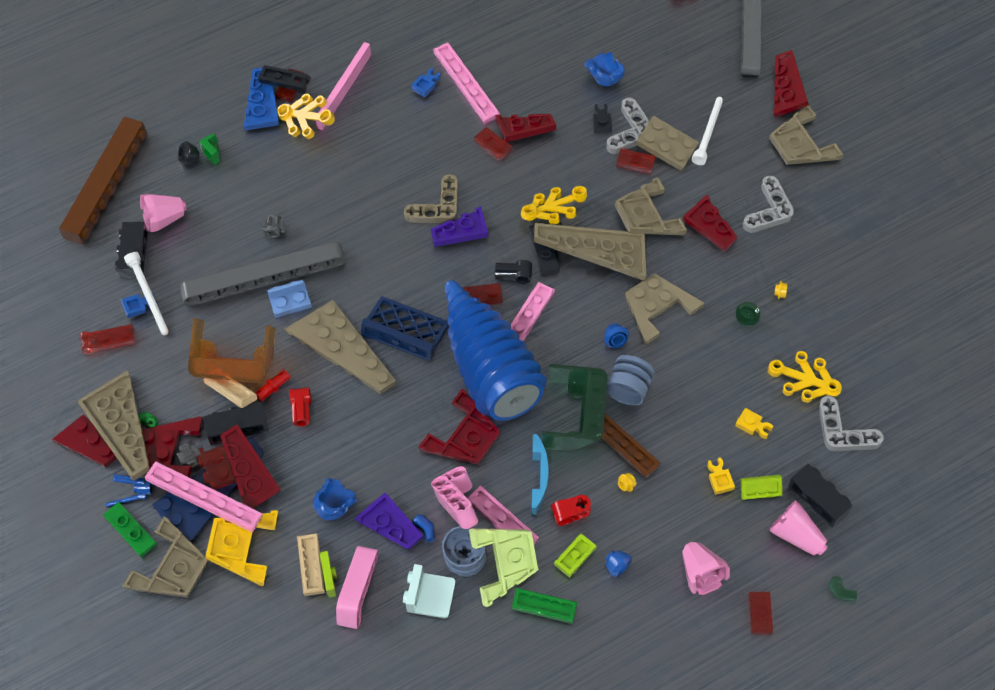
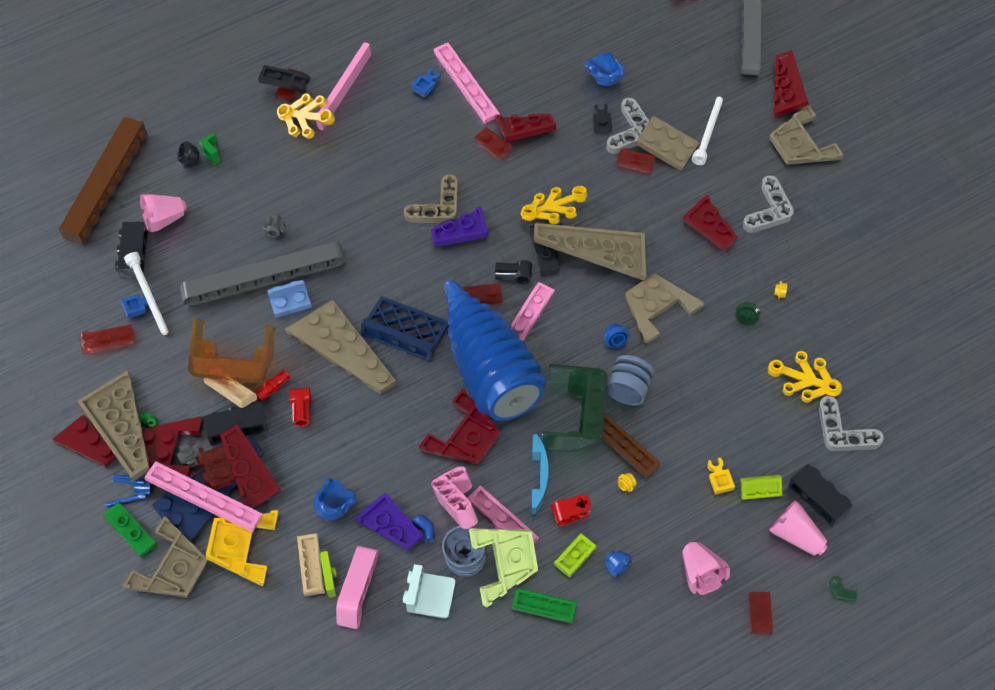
(261, 104): blue wing -> none
(641, 215): dark tan wing -> none
(752, 422): yellow plate -> none

